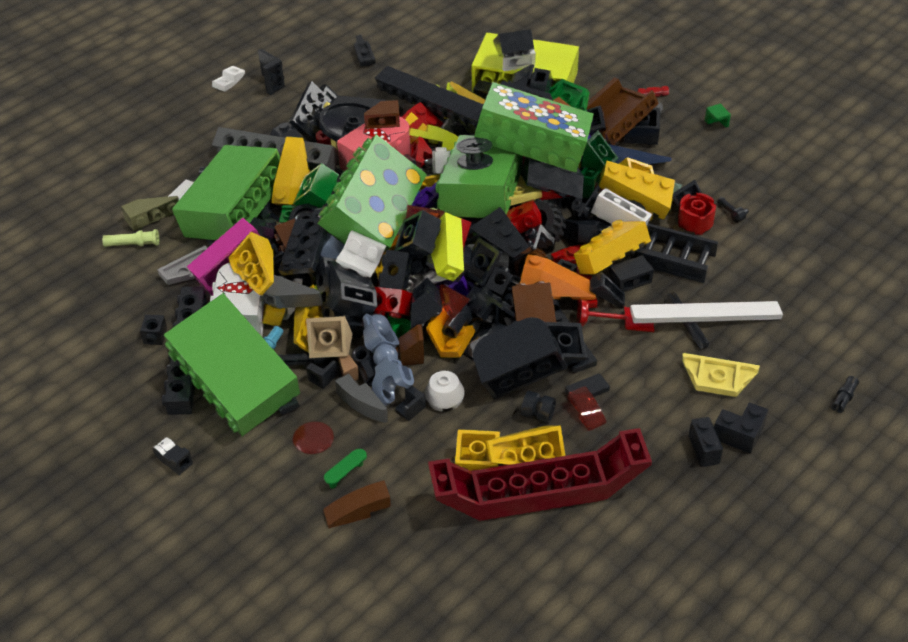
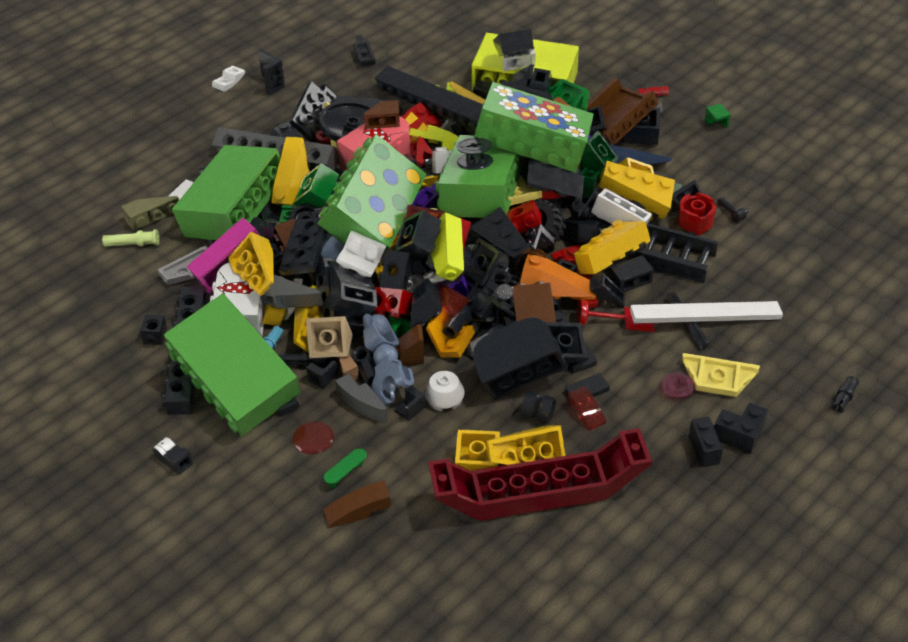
(504, 291): none -> clear axle
(686, 385): none -> clear pink gear

